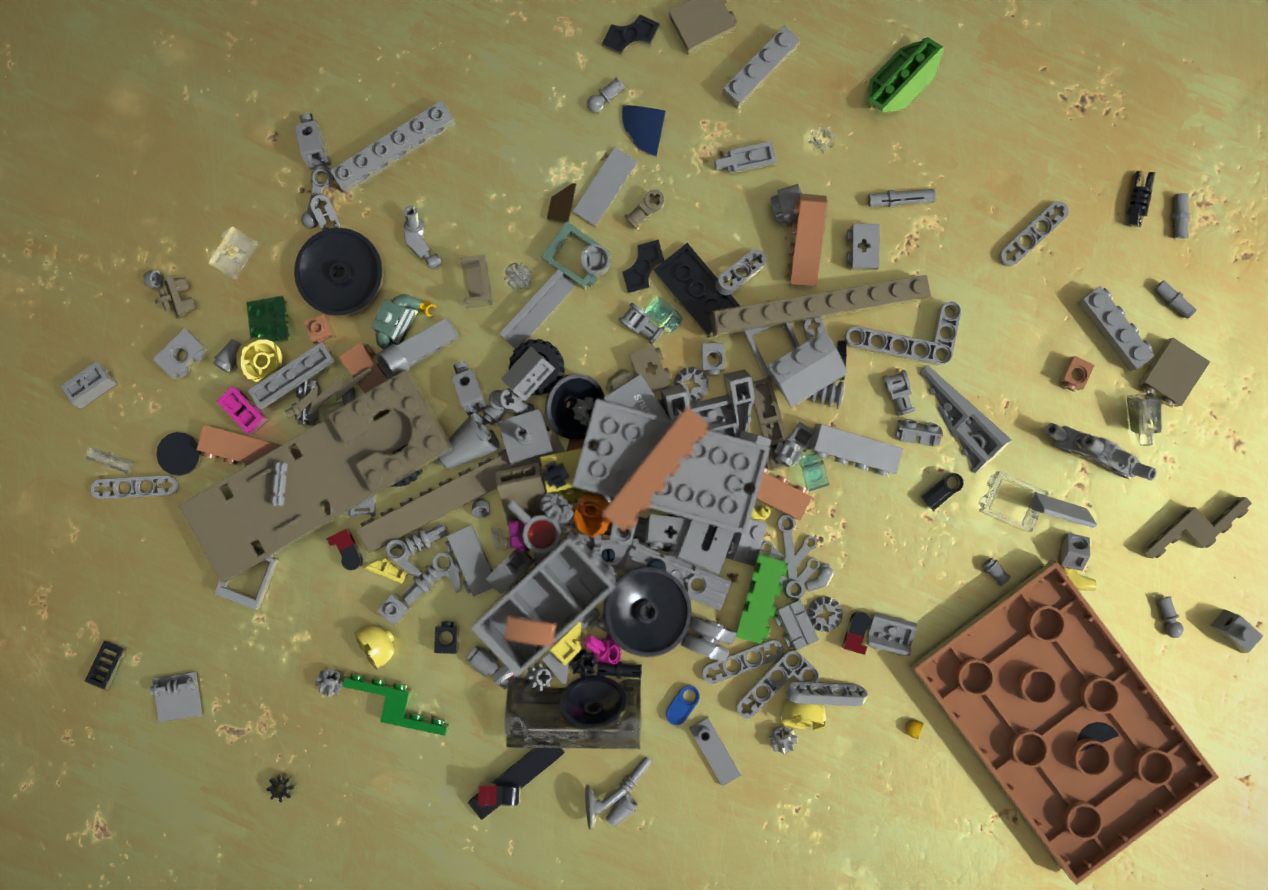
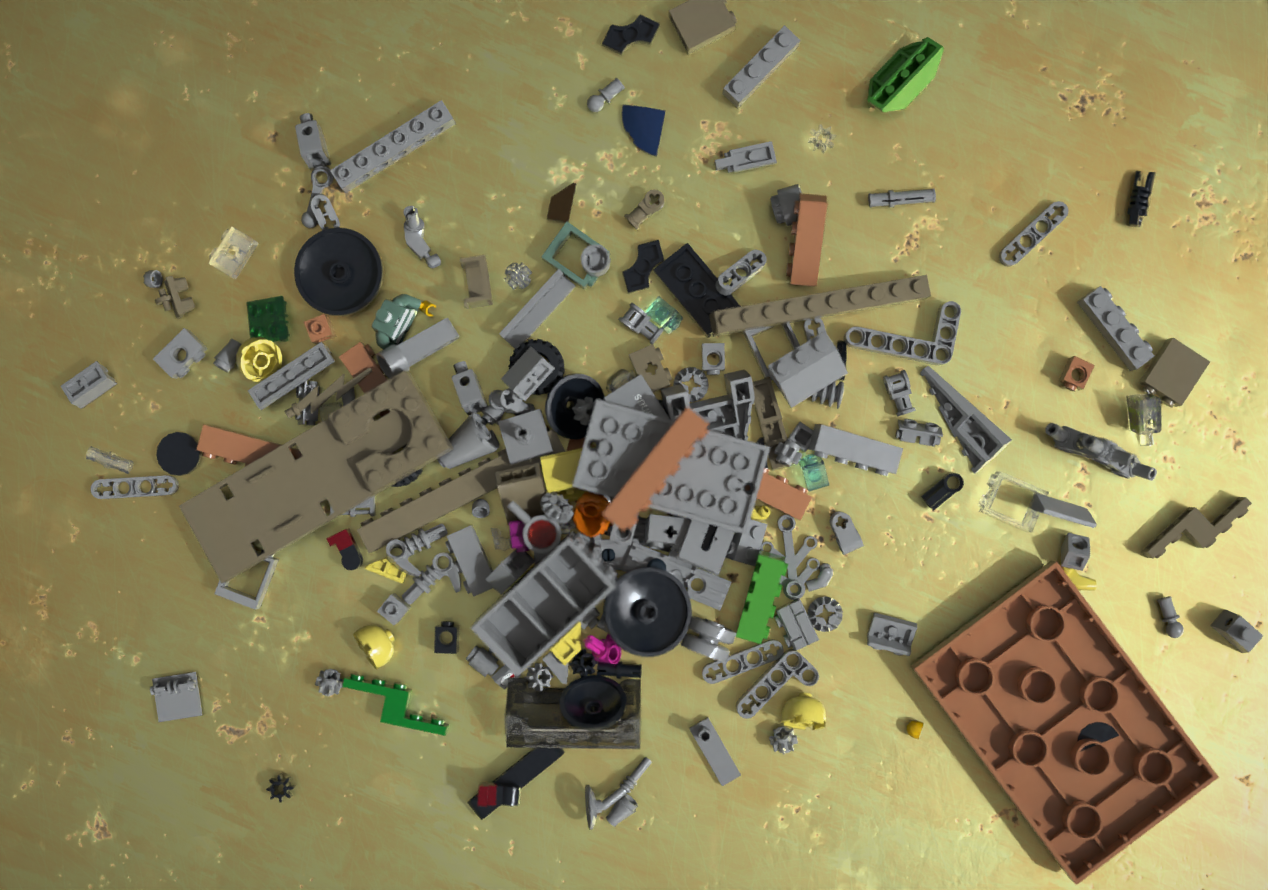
(109, 676): black slope -> none
(242, 410): dark pink brick -> none
(278, 483): light grey axle -> none
(530, 631): nougat slope -> none
(555, 474): black gear -> none
(605, 186): light grey piece -> none
(679, 708): blue piece -> none
(755, 438): light grey tile -> none
(805, 694): light grey beam -> none
(846, 536): none -> light grey piece
(855, 632): leg -> none
(870, 236): light grey brick -> none
(996, 571): light grey pin -> none
(1175, 299): light grey pin -> none
(1181, 216): light grey pin -> none

